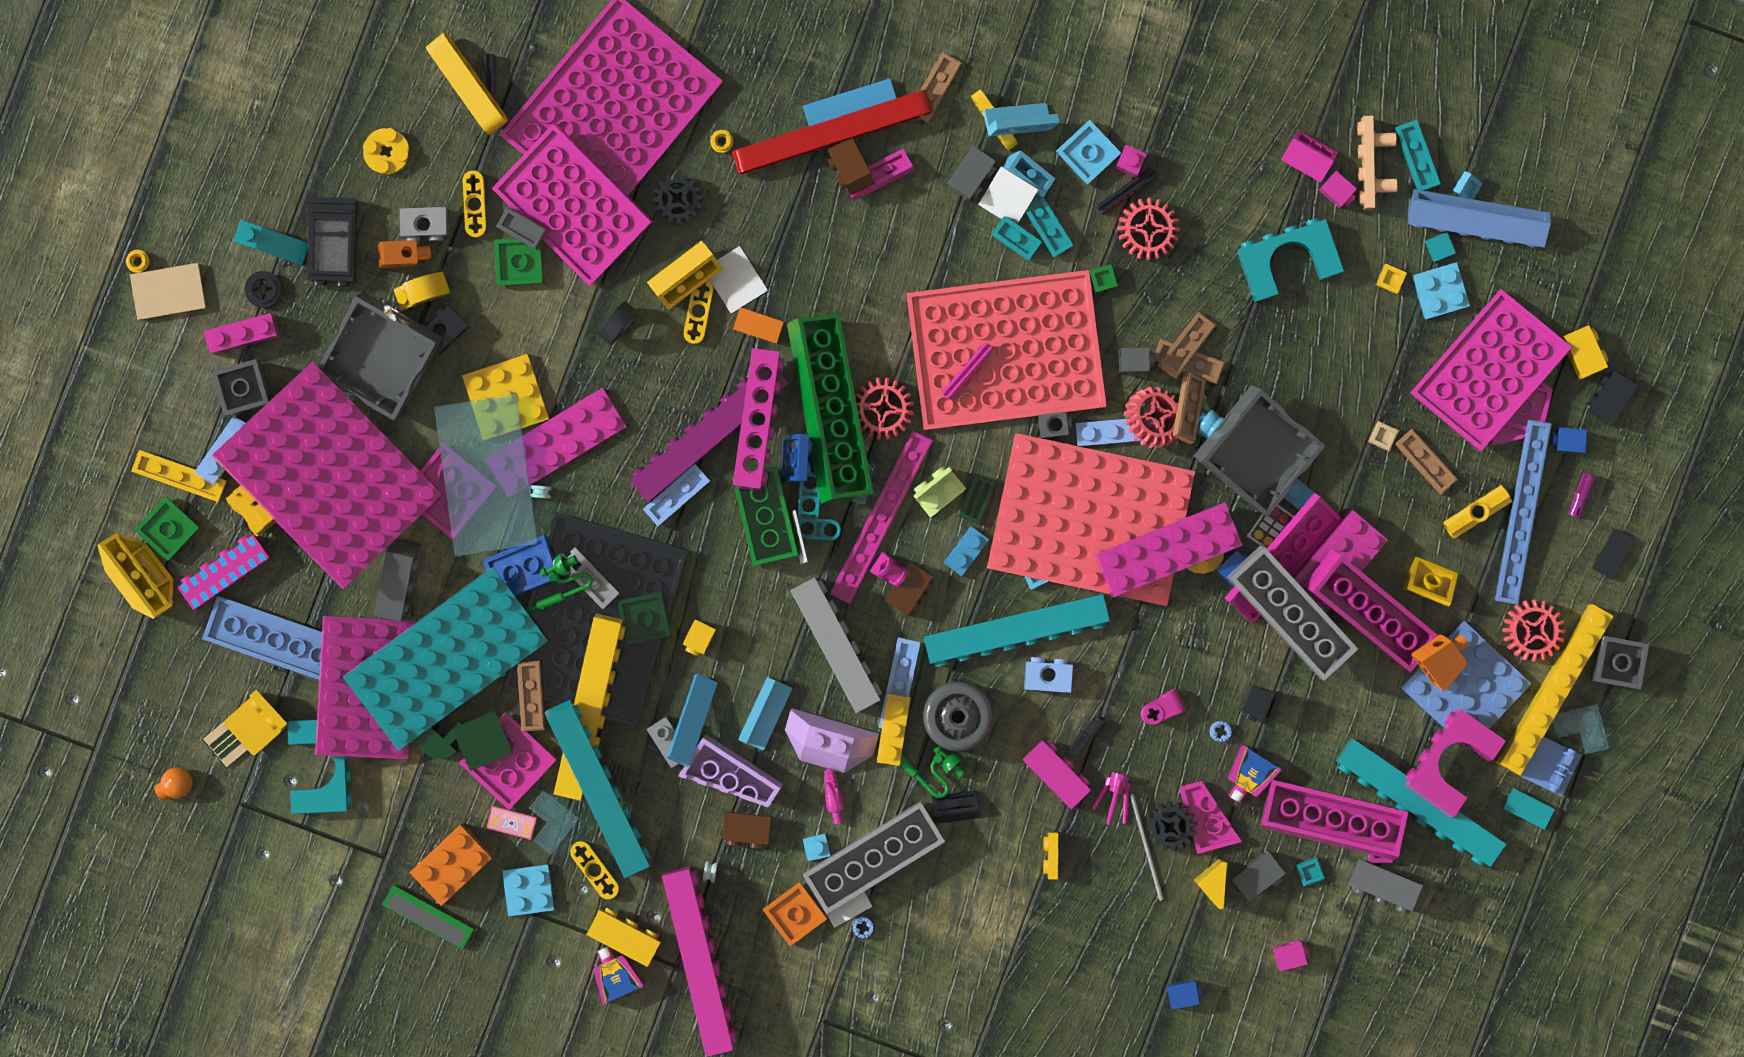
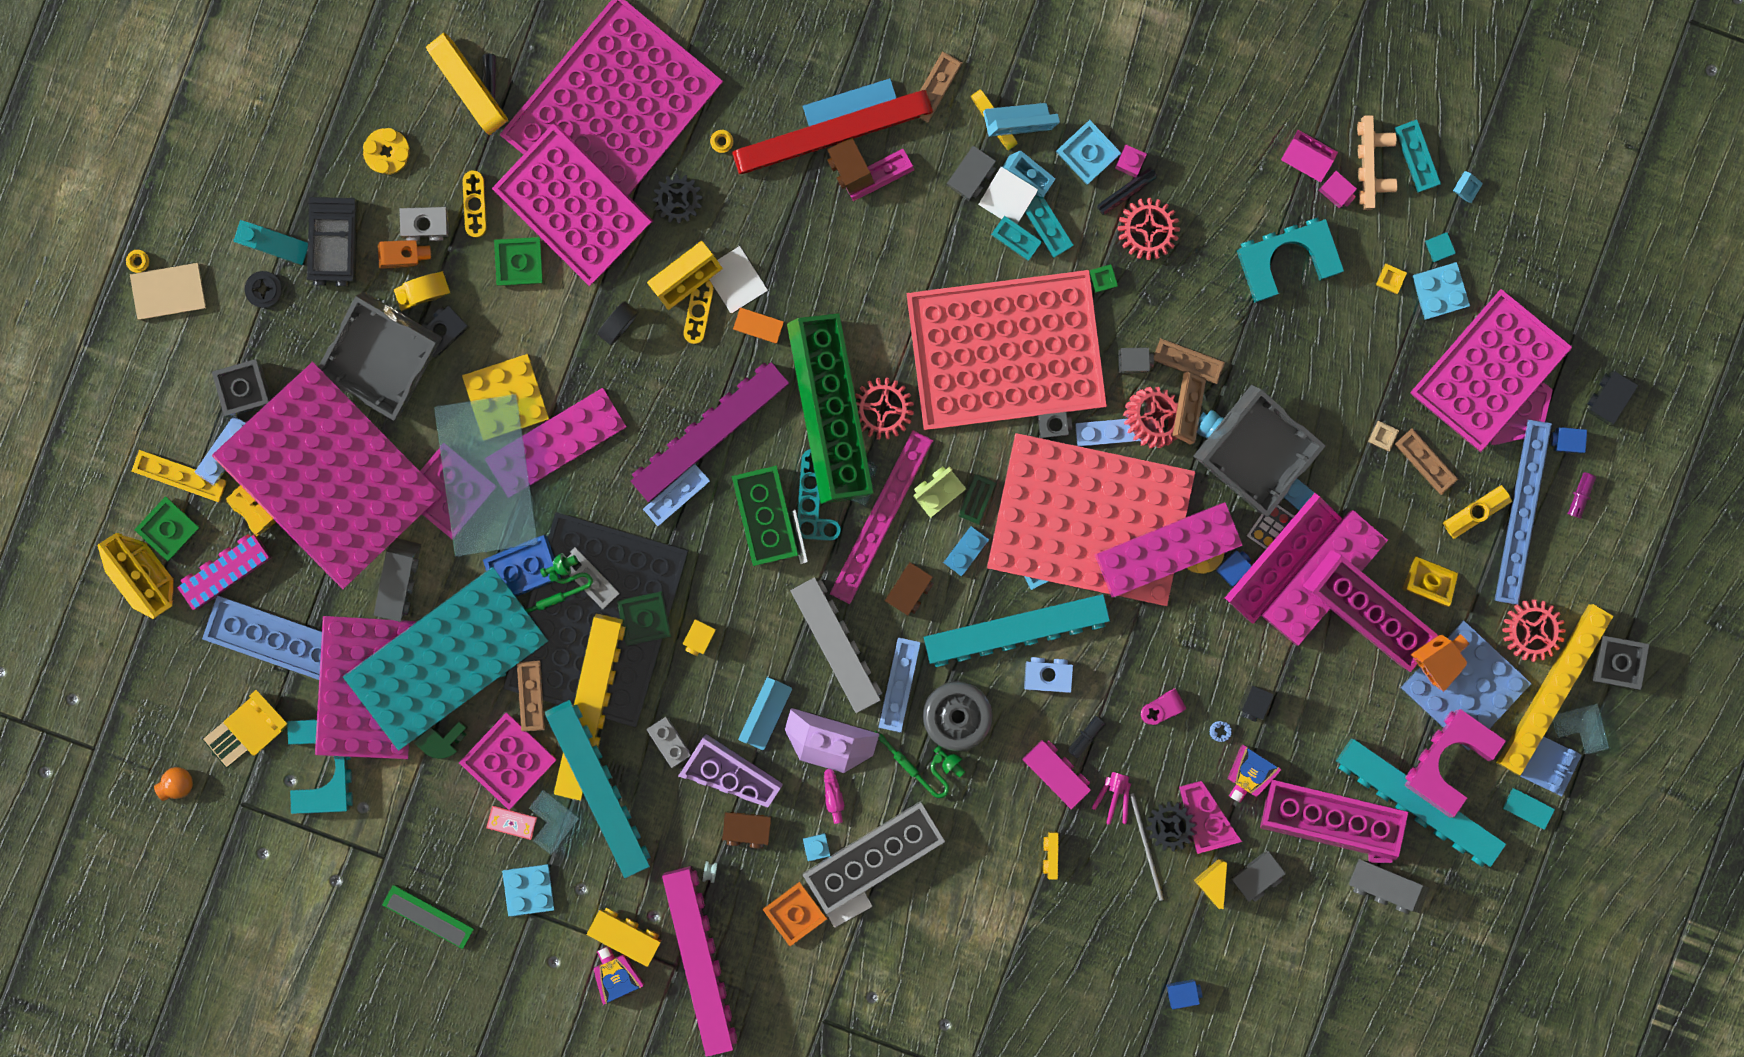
(242, 333): dark pink brick -> none
(451, 864): orange brick -> none
(482, 740): dark green tile -> none
(521, 228): dark grey tile -> none
(541, 492): light aqua bush -> none
(599, 888): yellow beam -> none
(692, 720): dark azure tile -> none
(759, 361): dark pink brick -> none
(795, 458): blue plate -> none
(859, 921): light blue bush -> none
(889, 570): dark pink piece -> none
(893, 729): yellow plate -> none
(956, 807): black slope -> none
(967, 371): dark pink axle -> none
(1186, 345): medium nougat tile -> none
(1291, 955): dark pink brick -> none
(1292, 613): light grey brick -> none
(1310, 871): teal tile -> none
(1479, 218): medium blue brick -> none
(1585, 352): yellow brick -> none
(1613, 554): black tile -> none

